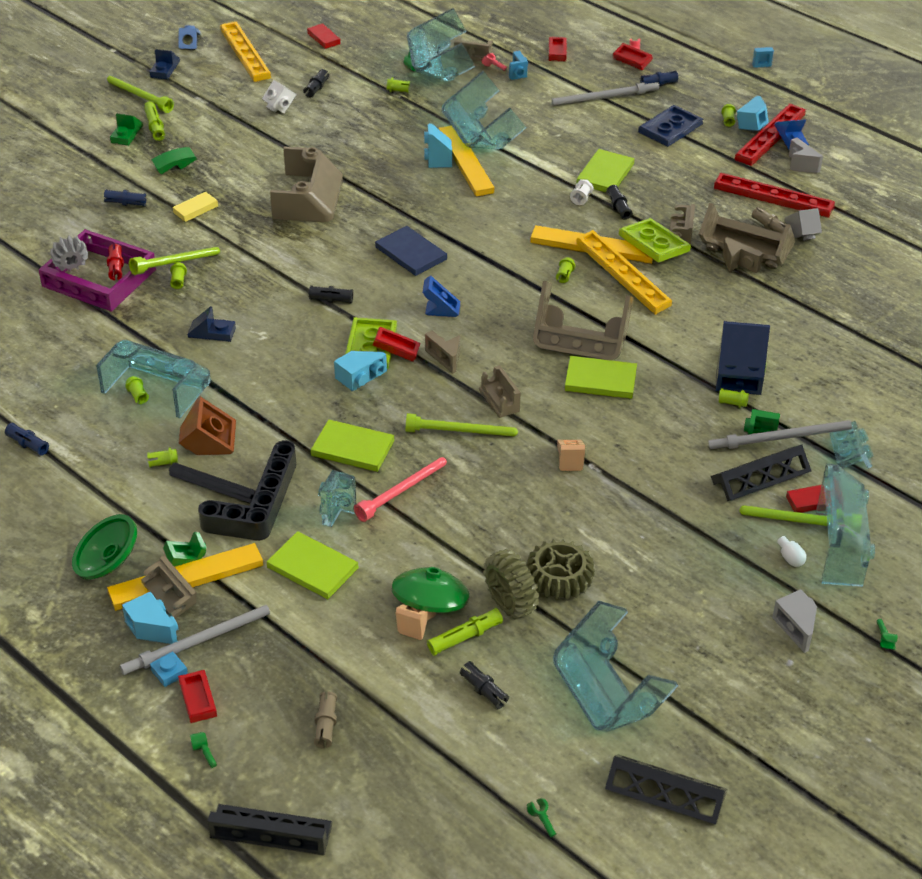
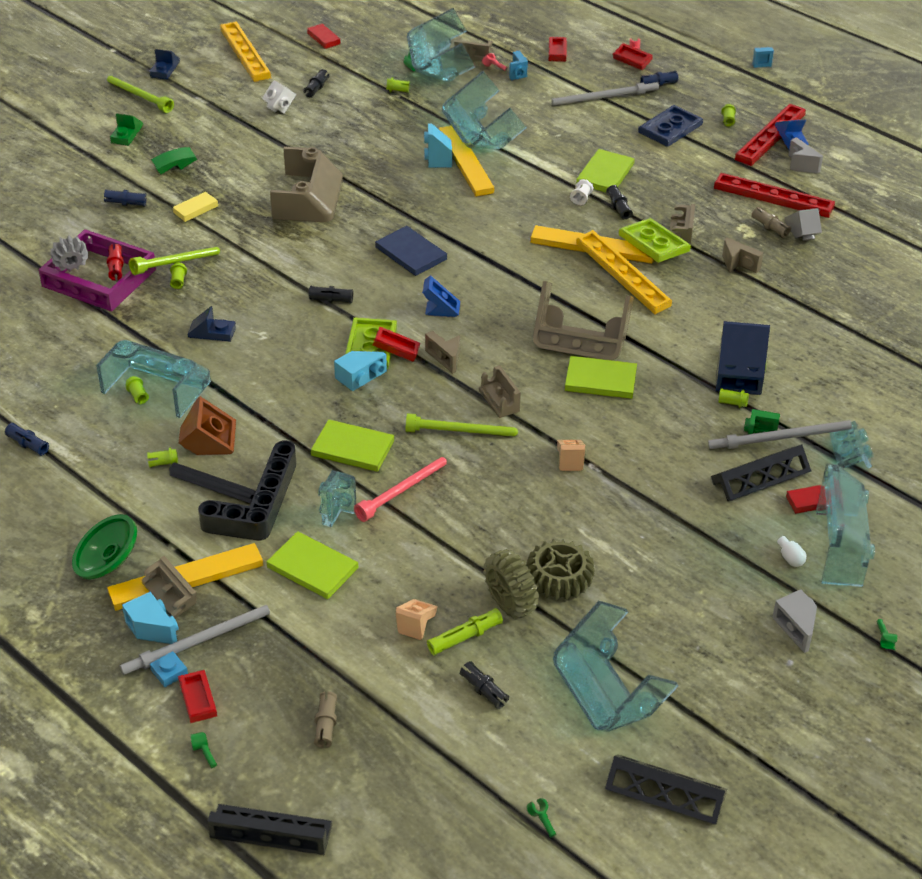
(155, 124): lime pin -> none
(185, 552): green bracket -> none
(188, 30): medium blue bracket -> none
(430, 590): green dish -> none
(566, 266): lime pin -> none
(753, 115): medium azure slope -> none
(772, 244): dark tan windscreen -> none
(783, 515): lime piece -> none

